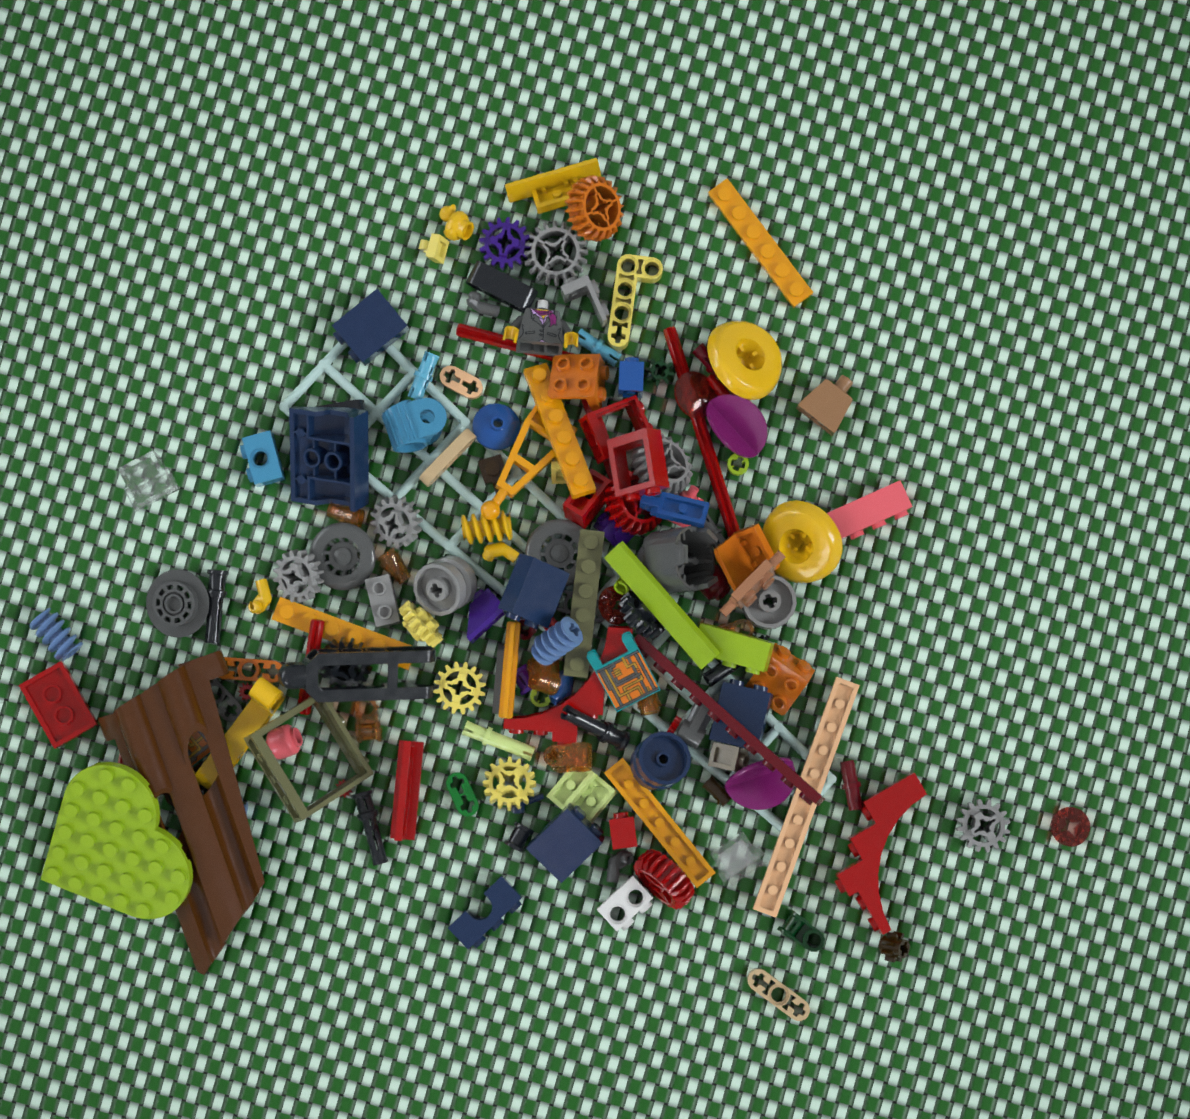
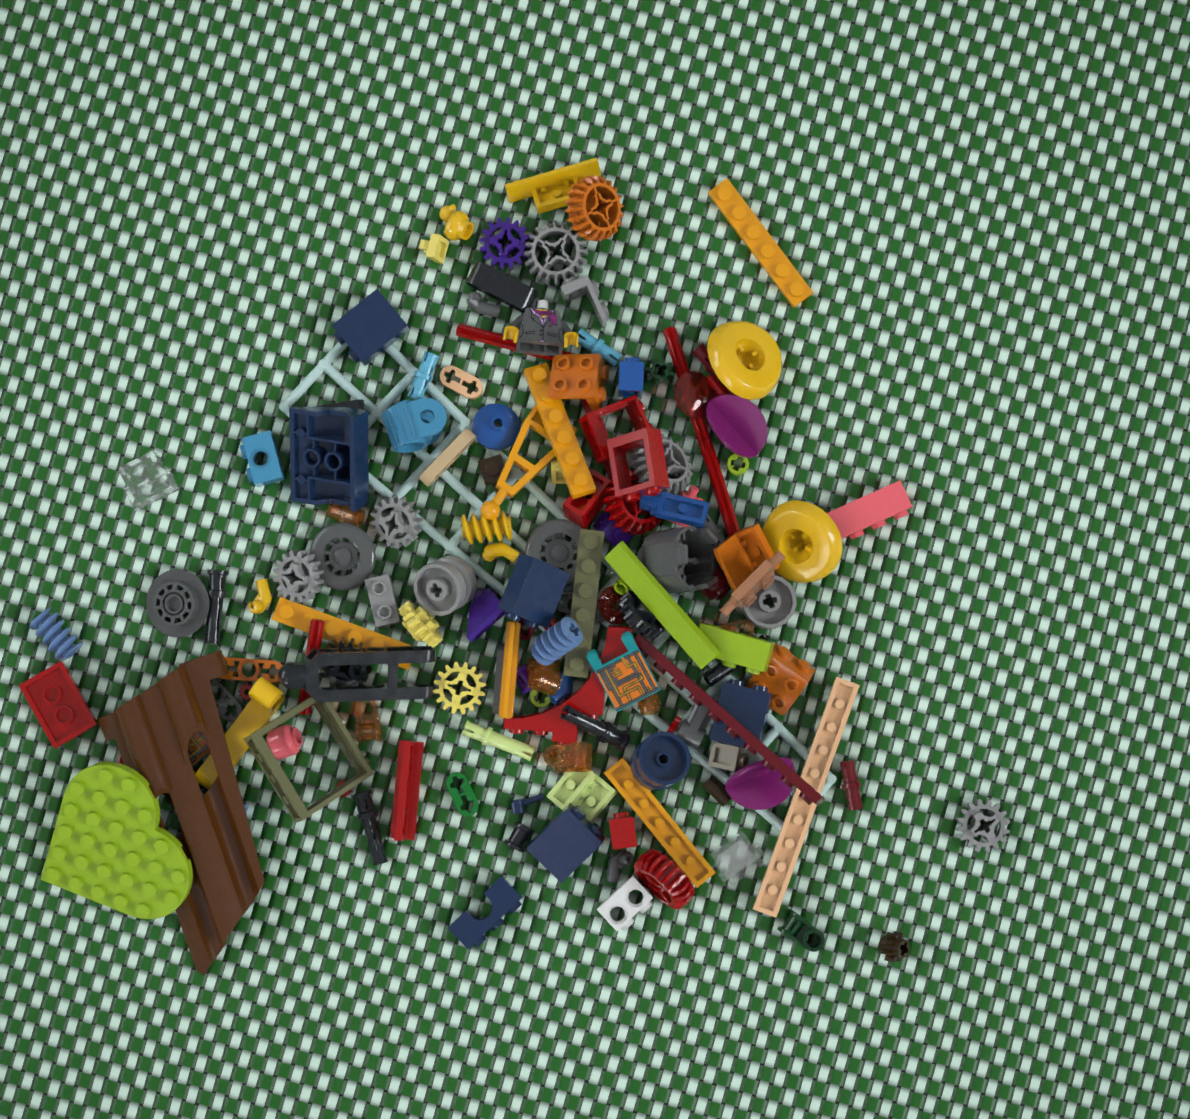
(394, 565): clear orange cone -> none
(516, 791): light yellow gear -> none
(627, 302): light yellow beam -> none
(796, 1000): tan beam -> none
(827, 404): medium nougat torso -> none
(862, 876): red arch -> none
(1081, 830): clear red gear -> none

